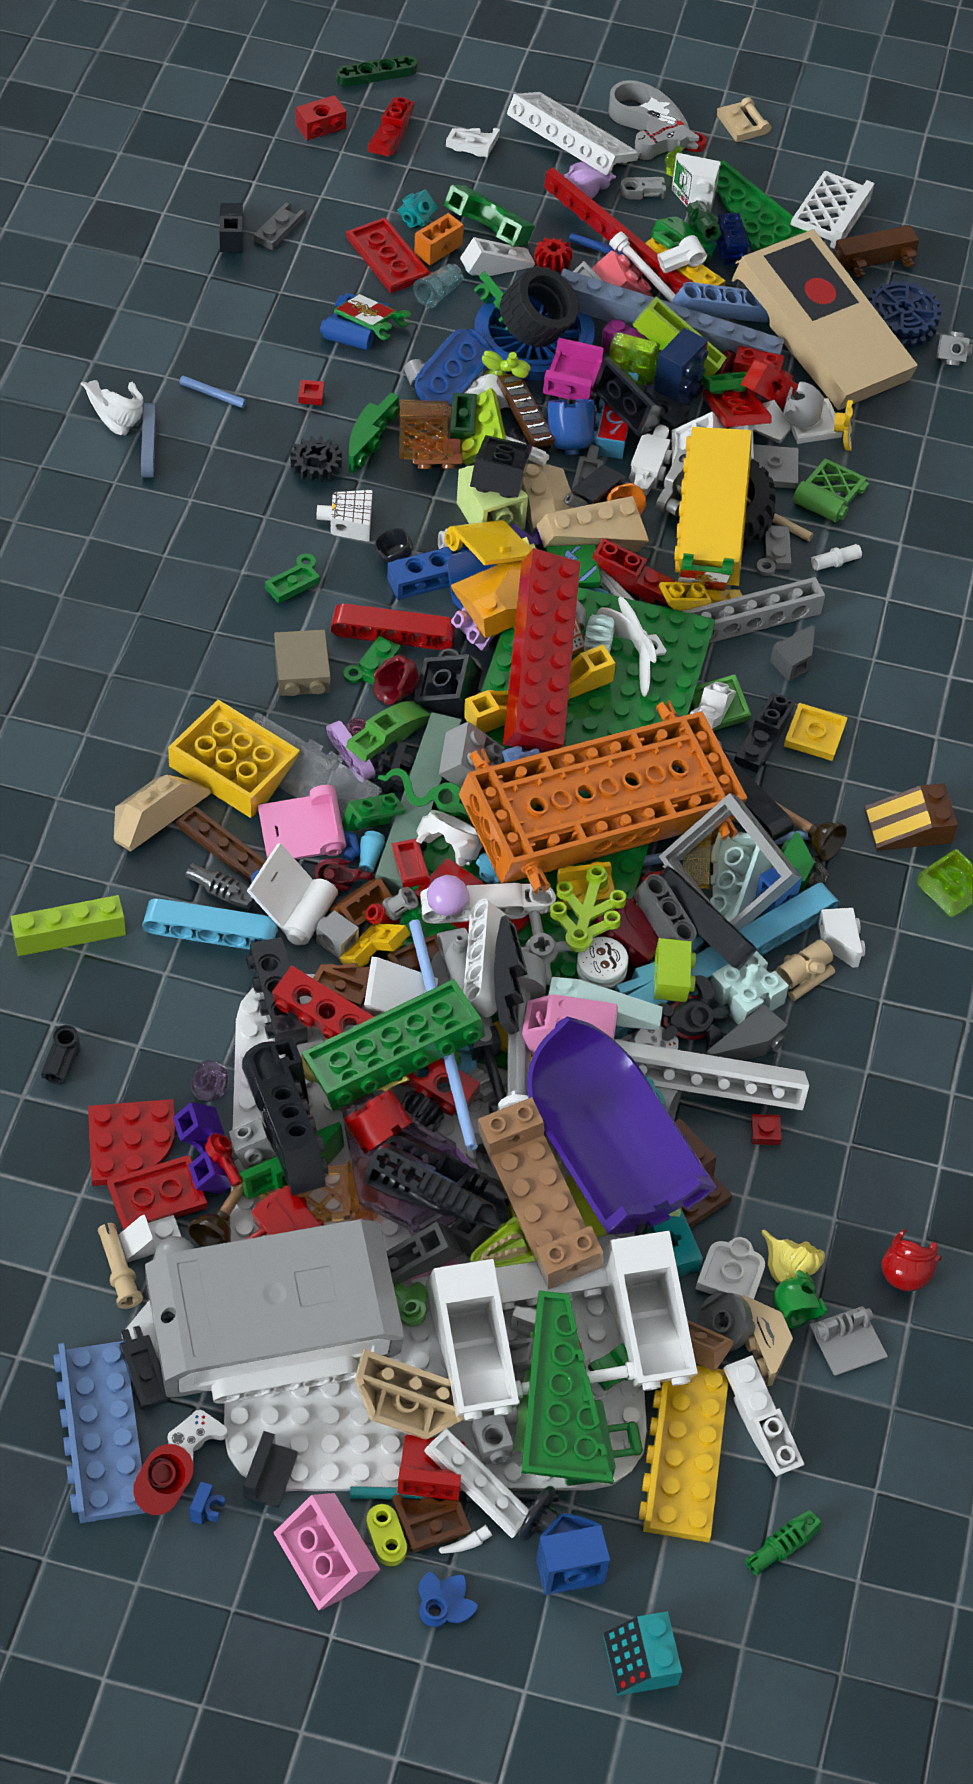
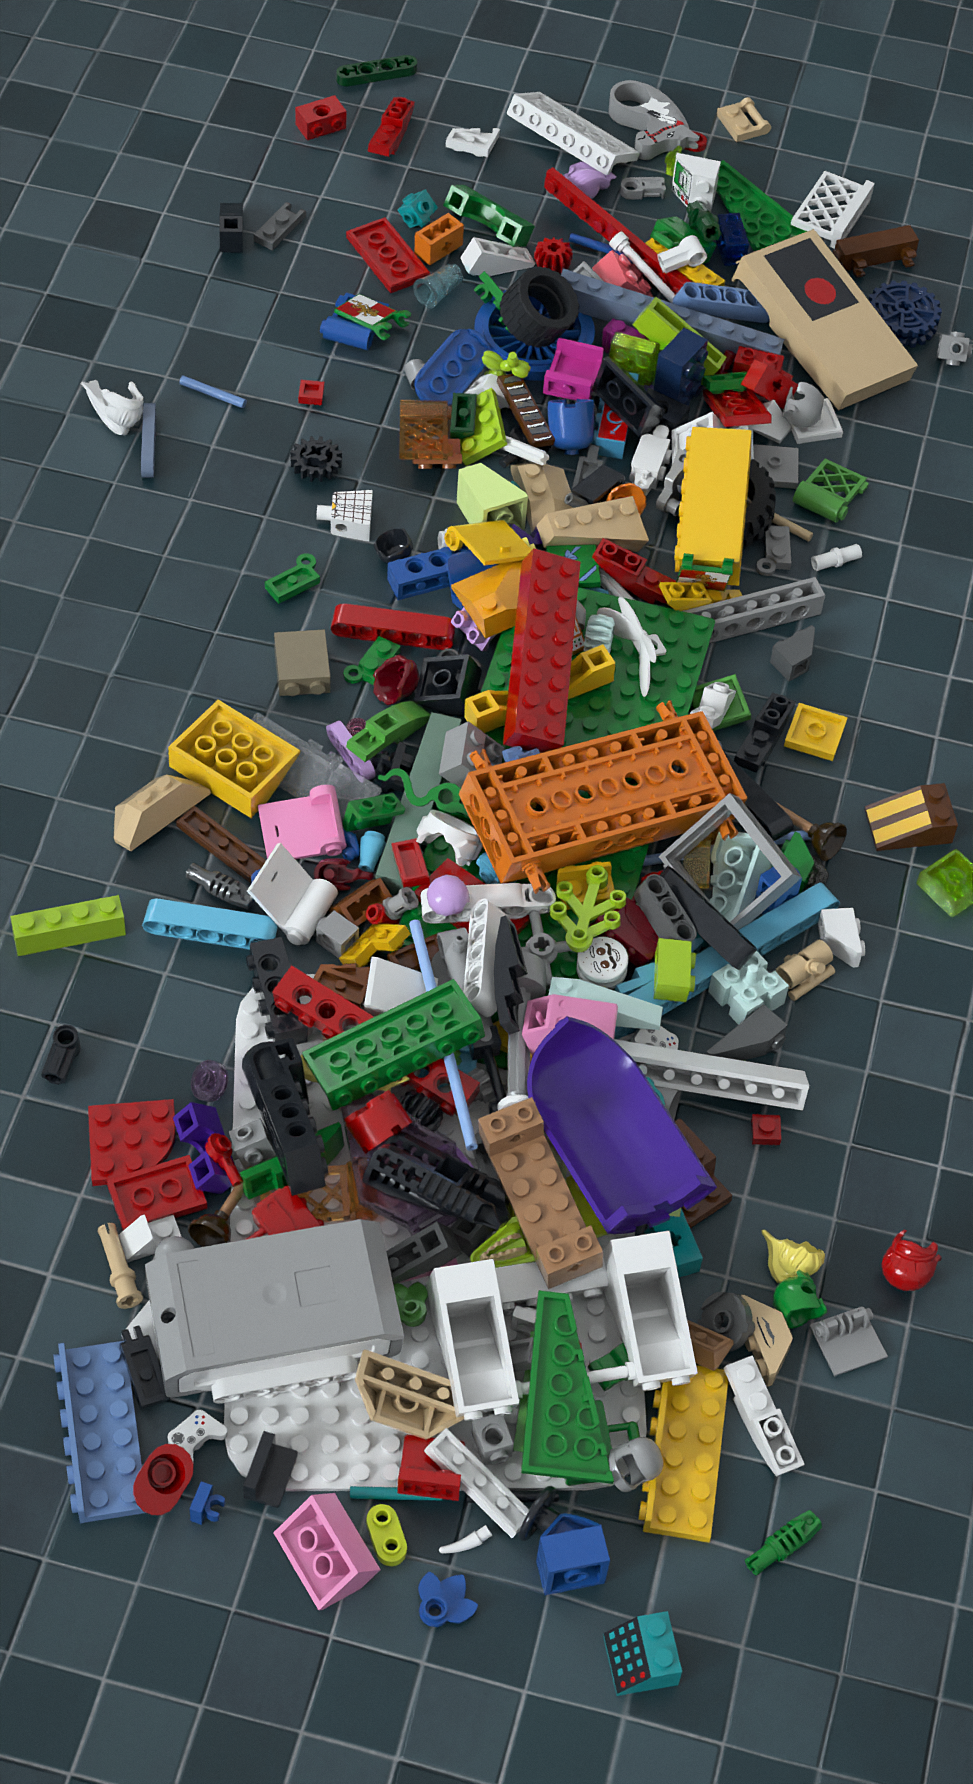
(367, 430): green slope -> none
(430, 1521): reddish brown wing -> none
(500, 466): black slope -> none
(642, 1460): none -> light grey helmet
(695, 1017): black animal -> none
(731, 1268): white plate -> none
(843, 424): yellow animal -> none

